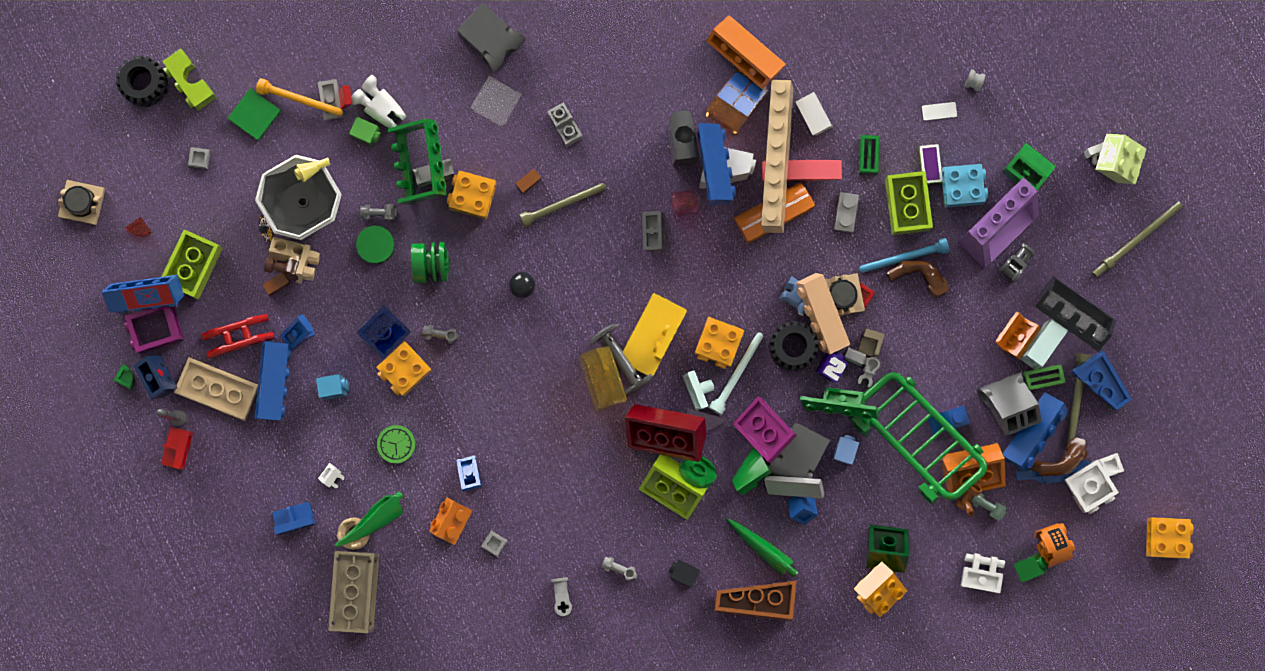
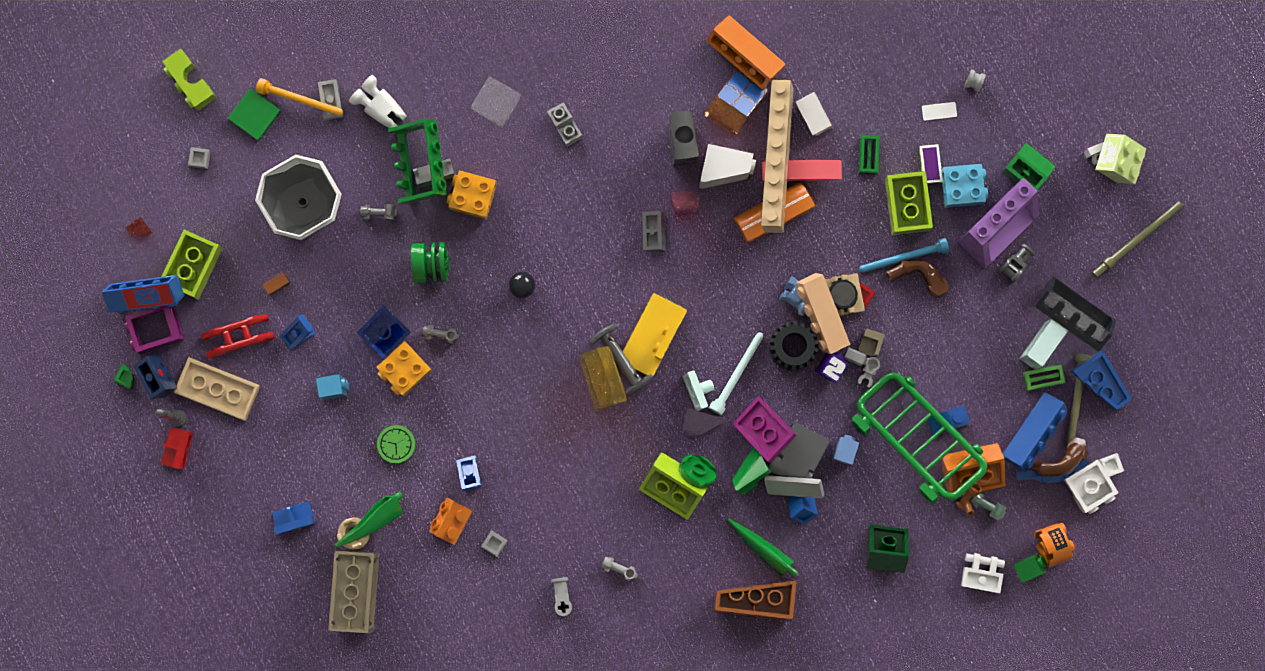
(79, 201): piece -> none
(131, 70): black tyre -> none
(265, 229): piece -> none
(272, 381): blue brick -> none
(296, 258): tan hips -> none
(307, 170): light yellow cone -> none
(329, 476): white tile -> none
(345, 97): red tile -> none
(365, 132): bright green brick -> none
(375, 244): green tile -> none
(490, 36): dark grey piece -> none
(528, 181): dark orange piece -> none
(528, 218): olive piece -> none
(665, 432): dark red slope -> none
(683, 572): black brick -> none
(714, 164): blue slope -> none
(718, 343): light orange brick -> none
(842, 402): green bracket -> none
(846, 212): light grey plate -> none
(880, 590): light orange brick -> none
(1011, 403): piece -> none
(1017, 335): orange bracket -> none
(1169, 537): light orange brick -> none

